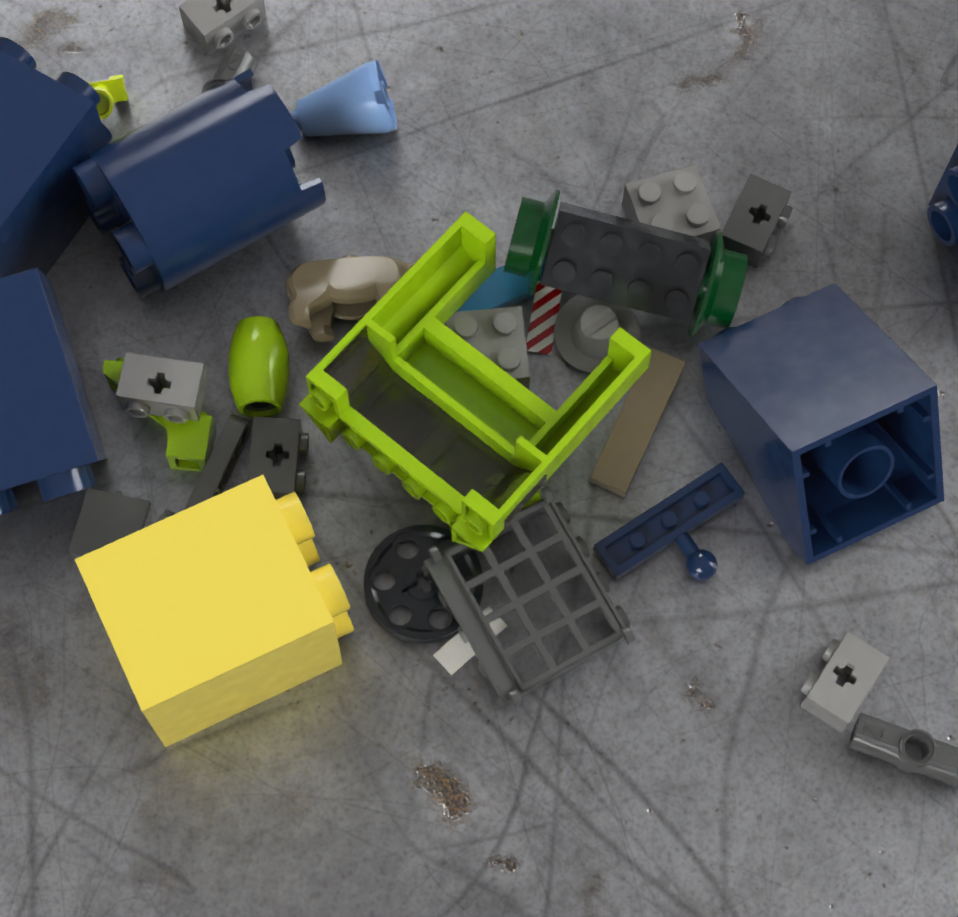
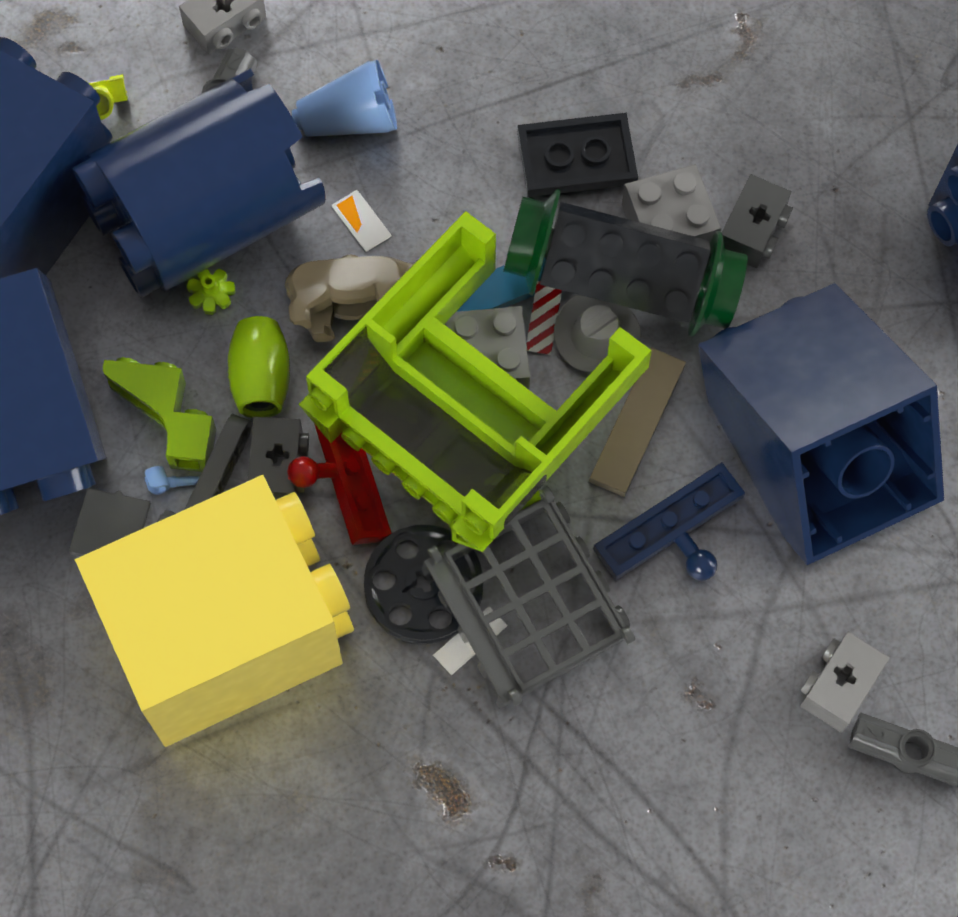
(146, 375): light grey brick -> none
(159, 483): none -> light blue hand
(211, 291): none -> lime plant
(353, 486): none -> red plate
(361, 220): none -> white sticker
(577, 154): none -> black plate

